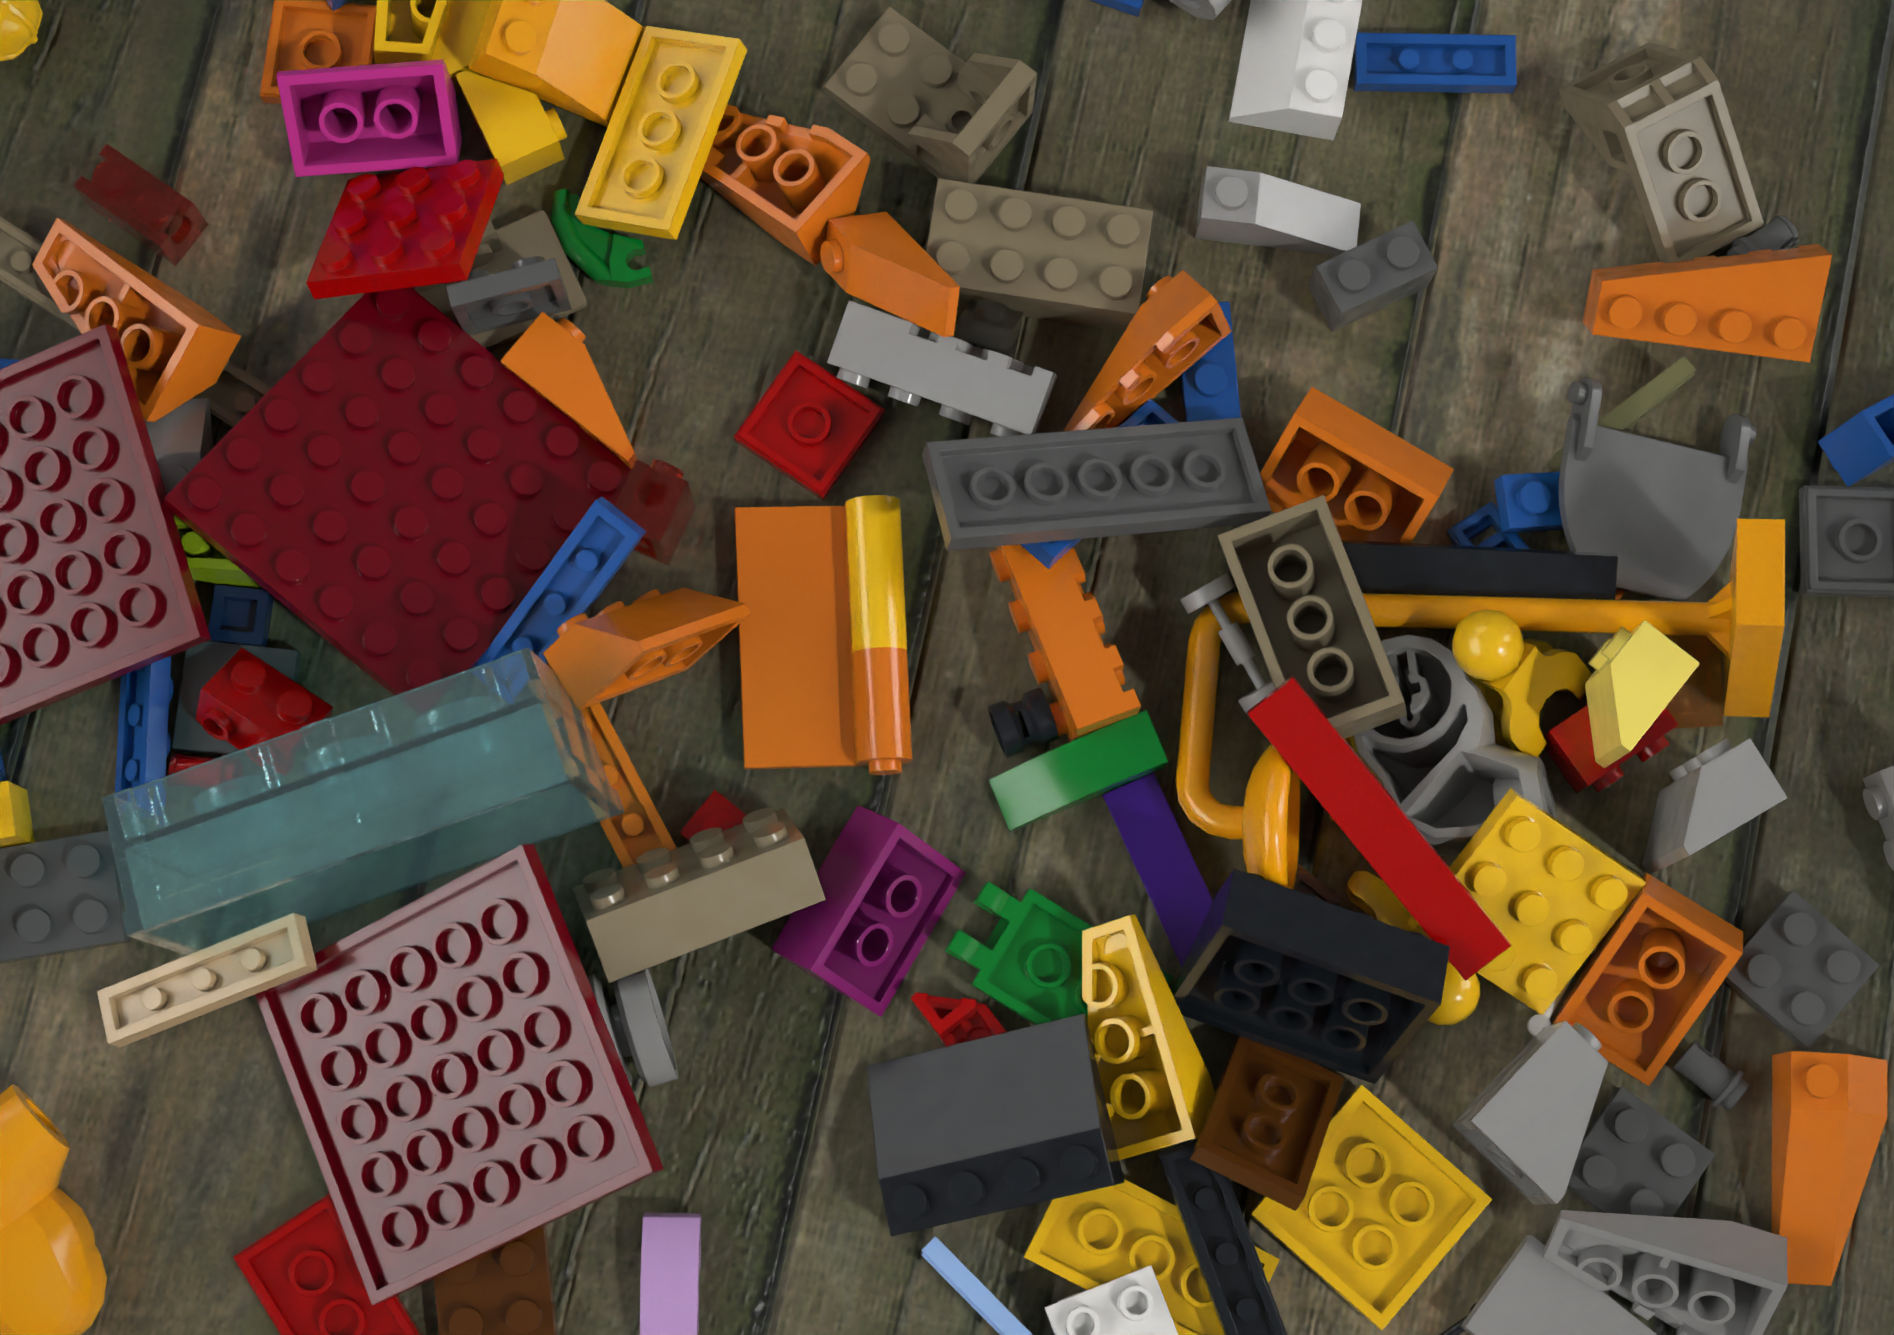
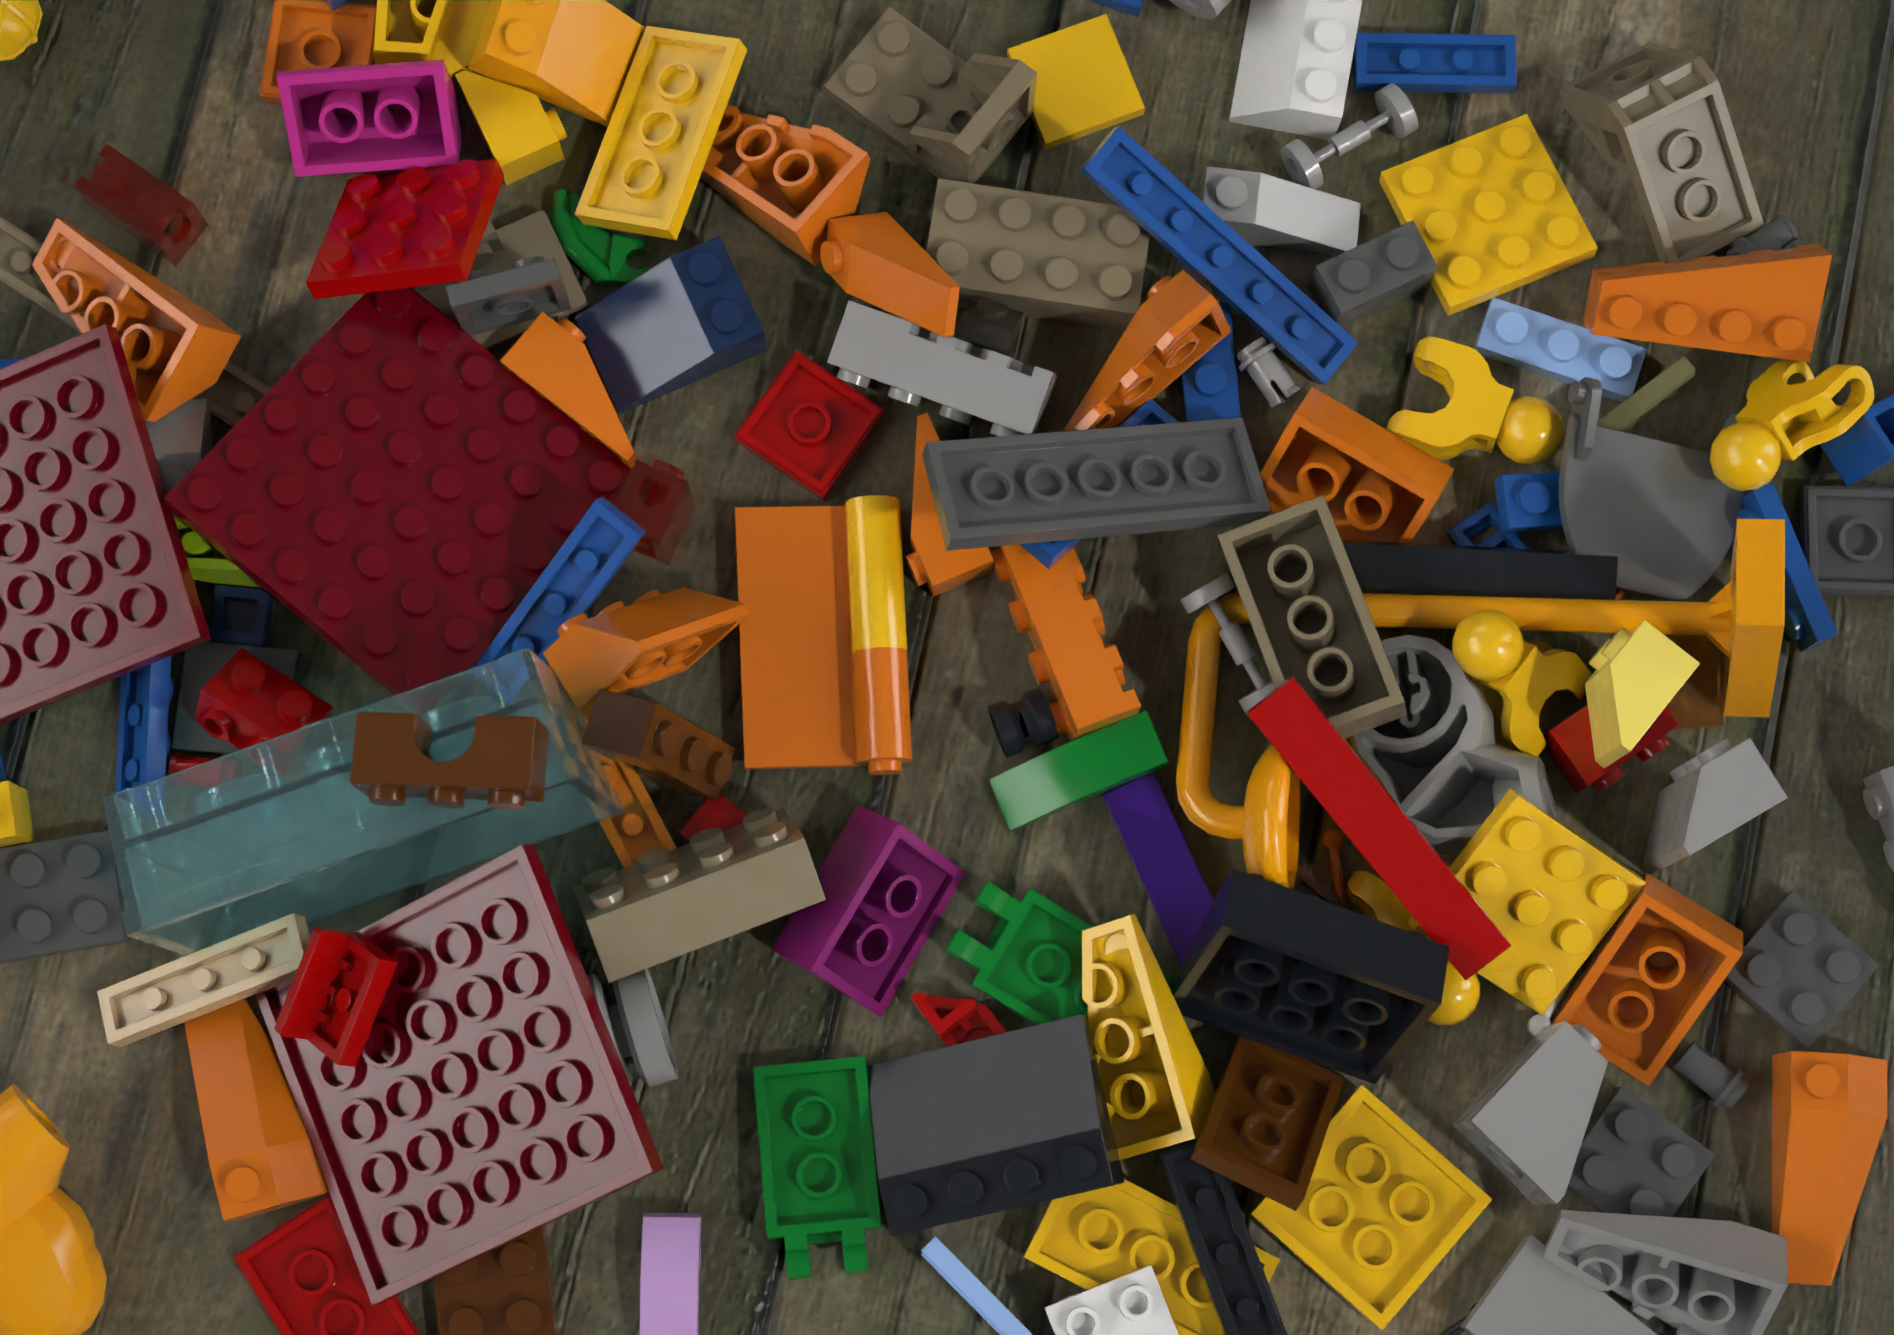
(249, 1116): none -> orange wedge
(336, 993): none -> red bracket
(500, 765): none -> reddish brown arch
(660, 743): none -> reddish brown arch
(672, 326): none -> dark blue slope
(817, 1159): none -> green tile
(929, 559): none -> orange slope
(1079, 81): none -> yellow tile
(1218, 255): none -> blue plate
(1266, 369): none -> light grey pin
(1333, 840): none -> orange hinge
(1394, 111): none -> light grey wheel
(1478, 410): none -> yellow piece
(1489, 213): none -> yellow plate
(1558, 349): none -> light blue plate
(1787, 420): none -> yellow piece
(1805, 609): none -> blue plate

